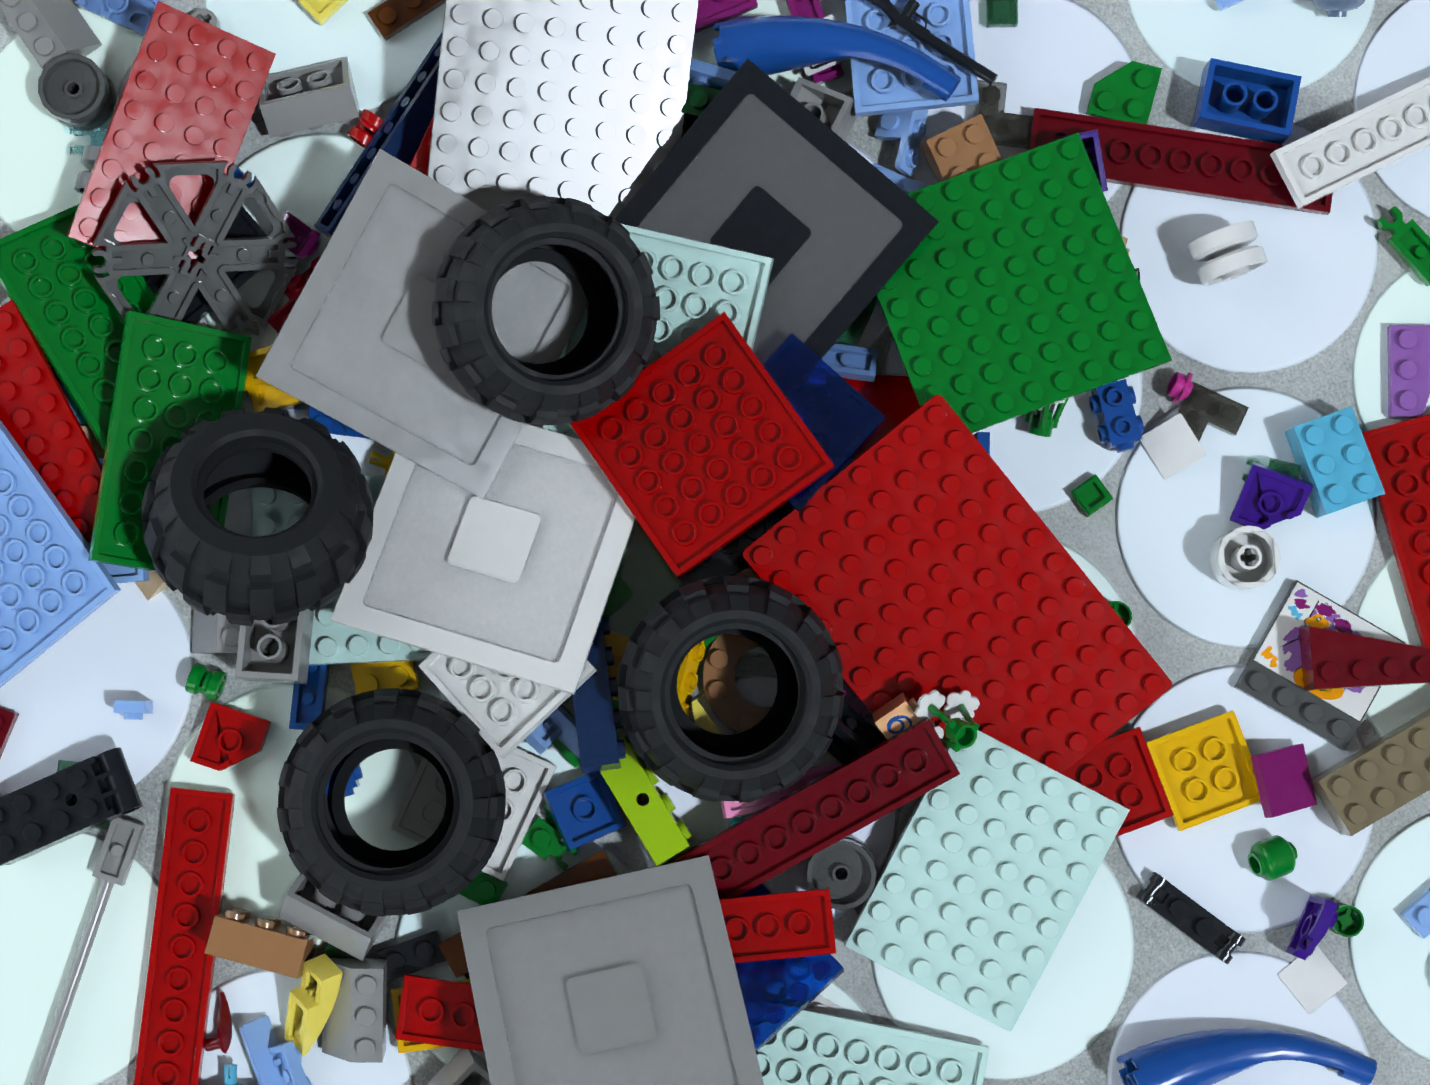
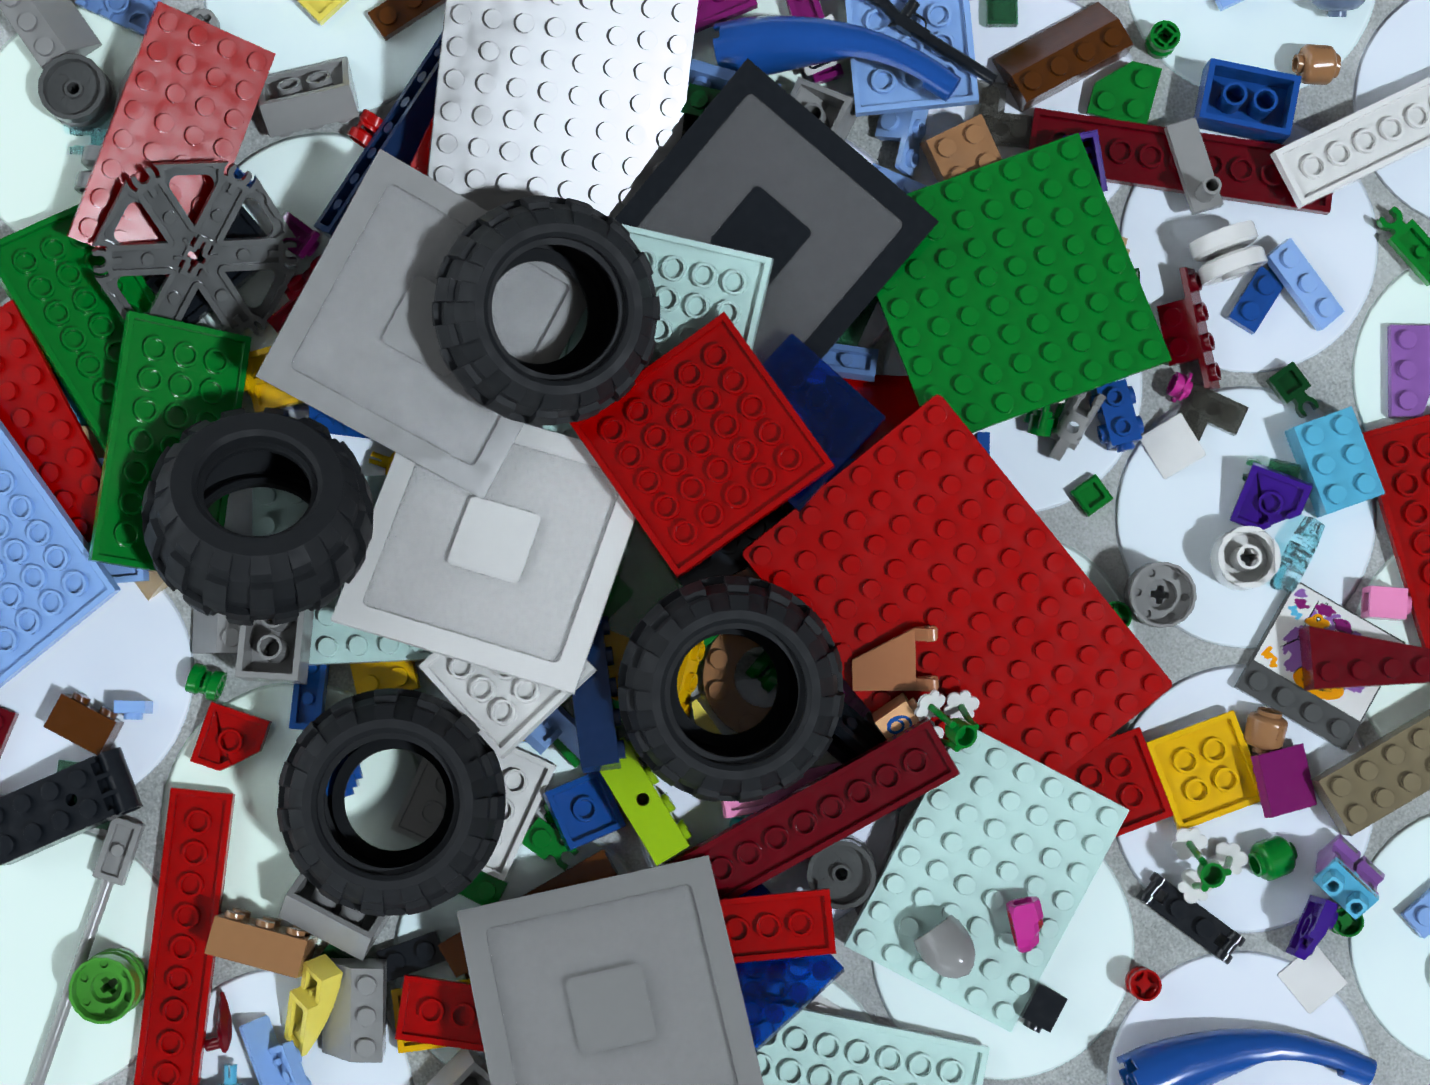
(83, 723): none -> reddish brown brick
(93, 995): none -> bright green wheel
(767, 680): none -> green wheel
(893, 664): none -> nougat flag
(947, 949): none -> light grey piece
(1025, 922): none -> dark pink rock
(1043, 1008): none -> black brick
(1063, 55): none -> reddish brown slope
(1069, 435): none -> light grey hinge
(1149, 984): none -> red wheel
(1161, 46): none -> green wheel
(1178, 599): none -> light grey wheel
(1186, 330): none -> dark red bracket
(1194, 166): none -> light grey piece
(1210, 872): none -> white plant
(1256, 300): none -> blue plate
(1265, 730): none -> medium nougat head
(1291, 385): none -> dark green plate
(1298, 554): none -> clear light blue hinge
(1304, 284): none -> light blue plate
(1316, 64): none -> medium nougat head
(1347, 882): none -> hips
(1385, 603): none -> bright pink brick

